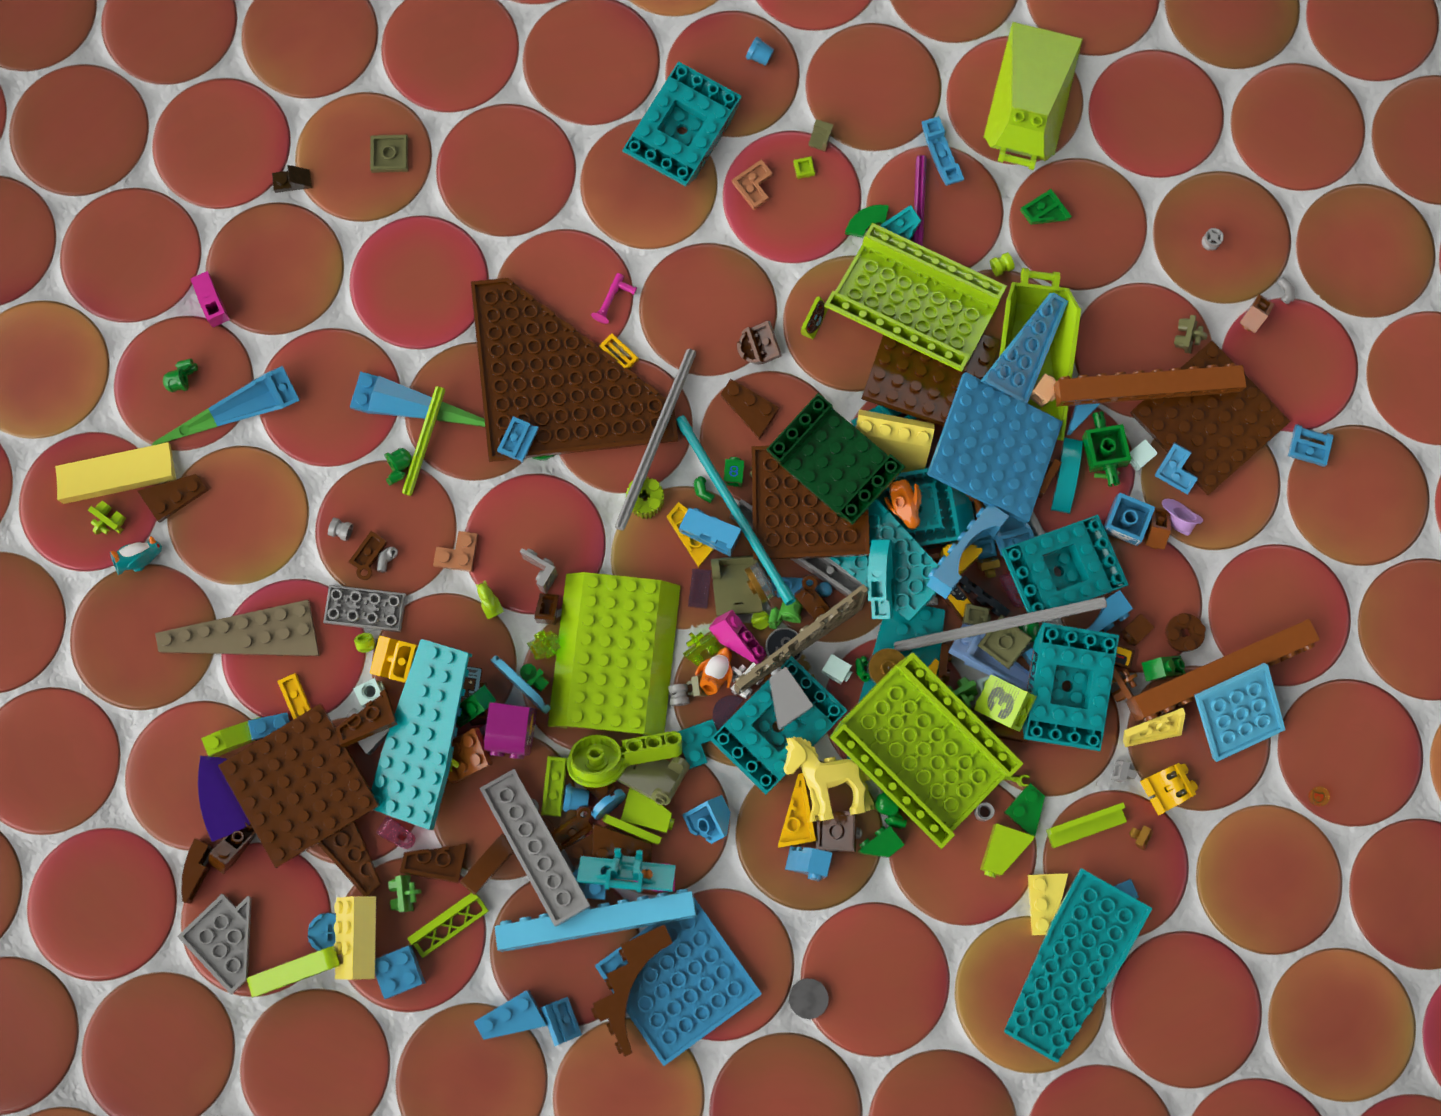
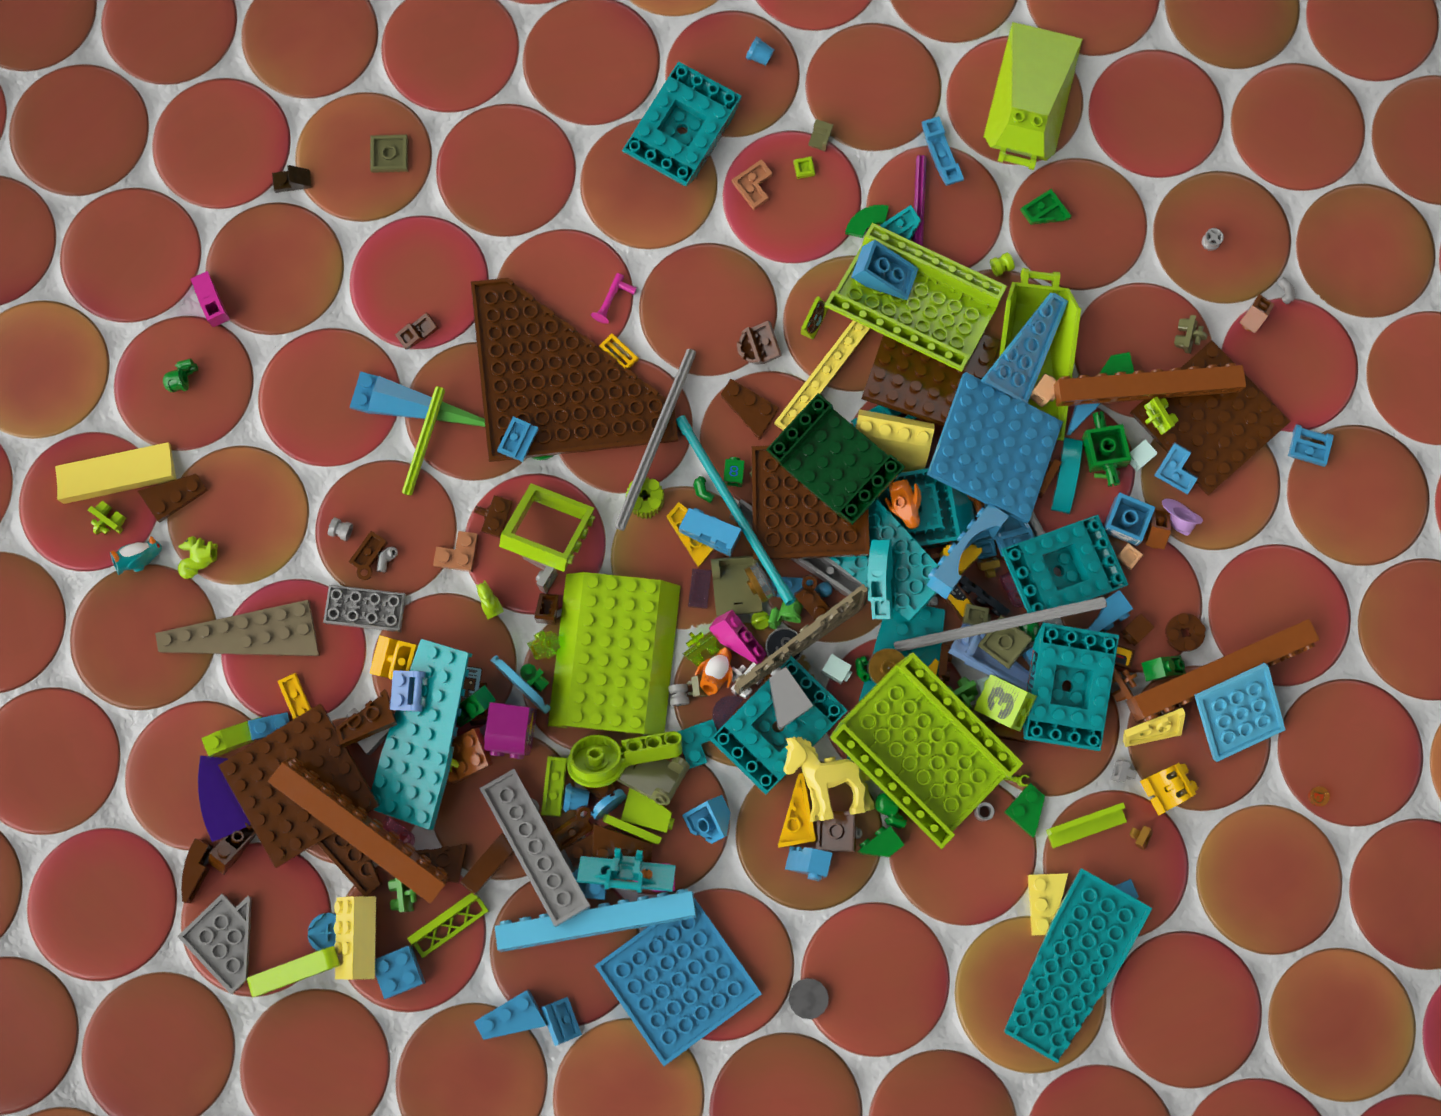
(200, 556): none -> lime animal
(262, 395): dark azure plate -> none
(359, 829): none -> dark orange brick
(361, 691): light aqua brick -> none
(364, 642): lime tile -> none
(398, 462): green piece -> none
(403, 688): none -> medium blue plate
(416, 332): none -> reddish brown slope
(494, 515): none -> reddish brown plate
(537, 551): none -> lime window
(613, 1007): reddish brown arch -> none
(824, 372): none -> light yellow plate
(884, 270): none -> dark azure slope
(1003, 849): lime slope -> none
(1118, 363): none -> green slope
(1129, 556): none -> light nougat tile
(1158, 415): none -> lime hips

